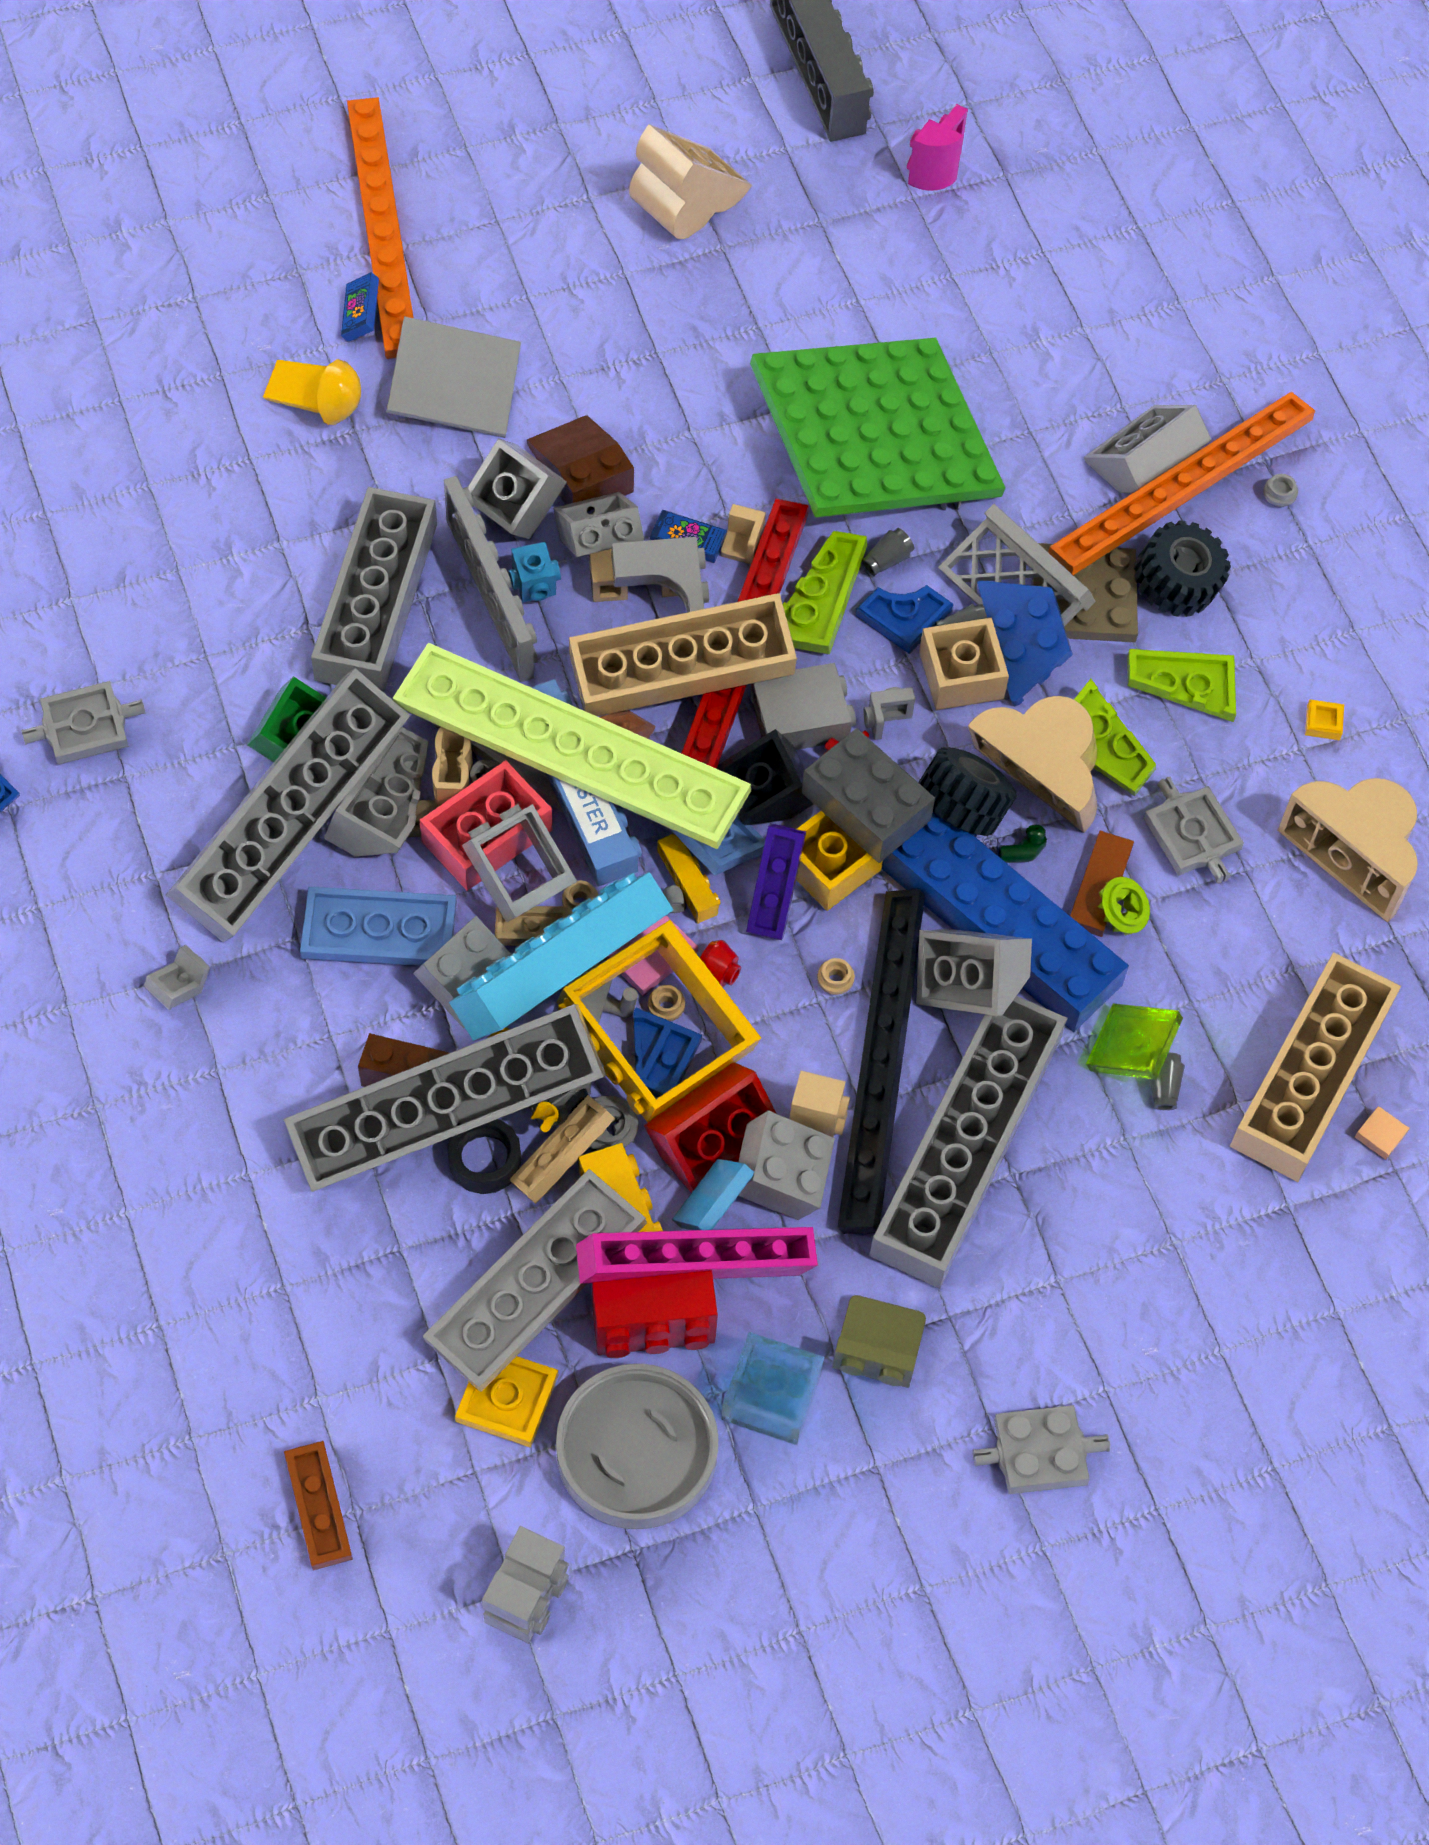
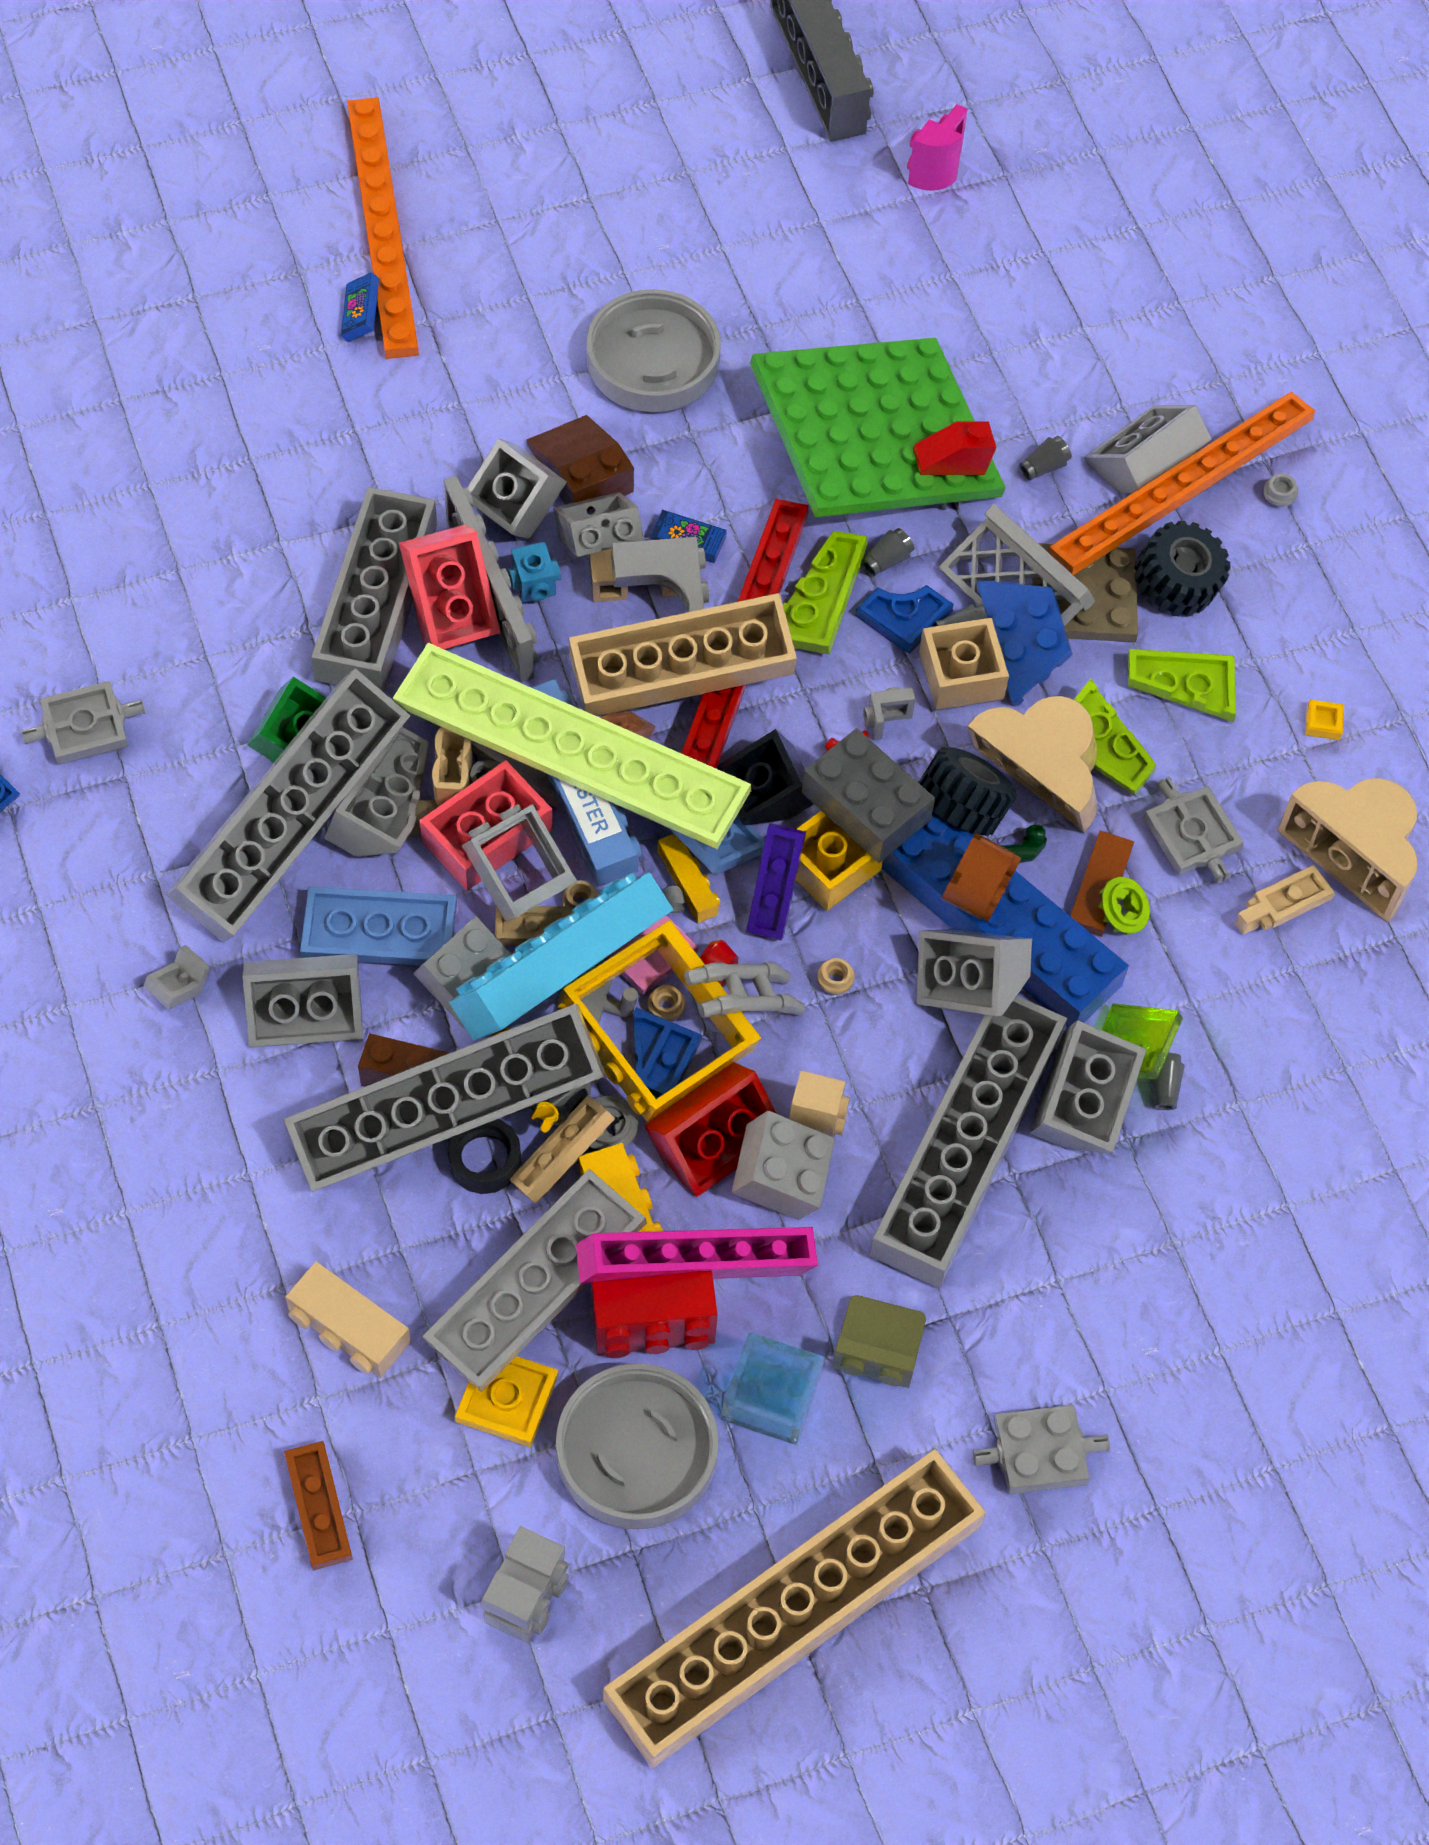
(303, 1000): none -> light grey slope
(321, 389): yellow piece -> none
(347, 1320): none -> tan brick
(450, 587): none -> coral brick
(454, 377): light grey piece -> none
(653, 350): none -> light grey piece
(682, 182): tan brick -> none
(713, 1195): dark azure tile -> none
(739, 1000): none -> light grey piece
(743, 533): tan panel -> none
(792, 1608): none -> tan brick
(804, 706): light grey brick -> none
(881, 1063): black plate -> none
(957, 450): none -> red slope
(981, 877): none -> dark orange brick
(1047, 457): none -> dark grey cone
(1088, 1089): none -> light grey slope
(1285, 900): none -> tan hinge
(1315, 1067): tan brick -> none
(1382, 1132): light nougat tile -> none

